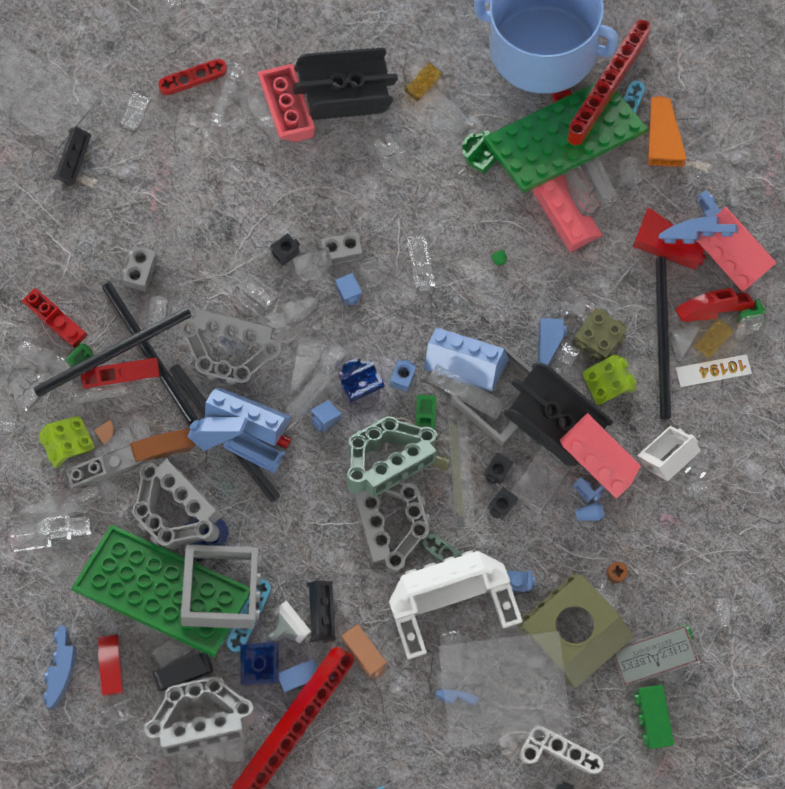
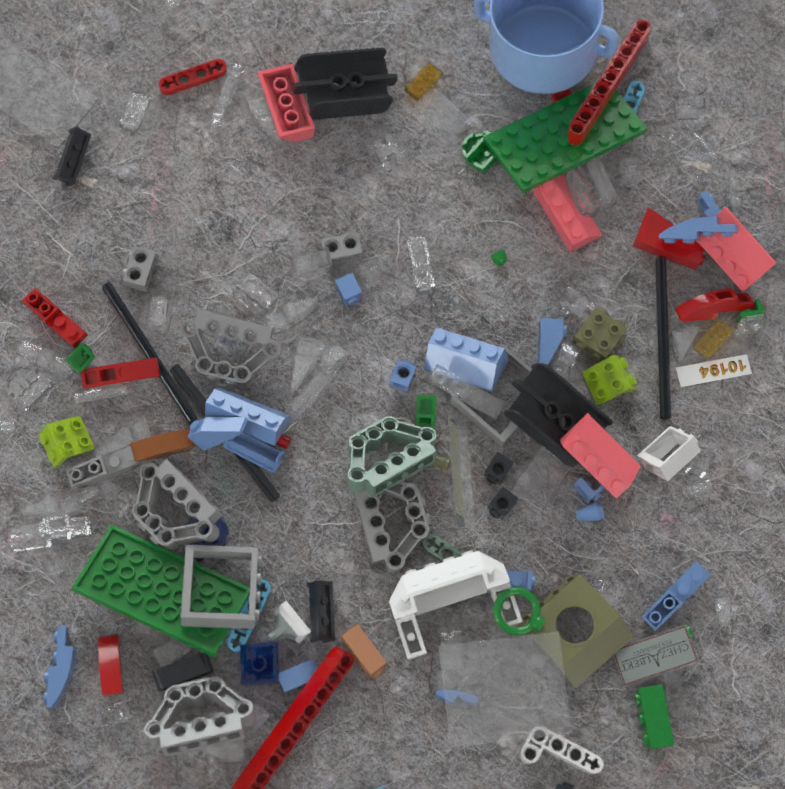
(105, 431): nougat tile -> none
(112, 352): black axle -> none
(285, 256): black brick -> none
(325, 416): medium blue slope -> none
(359, 379): clear blue slope -> none
(535, 622): none -> green piece
(615, 575): dark orange wheel -> none
(664, 141): orange slope -> none
(676, 595): none -> medium blue slope

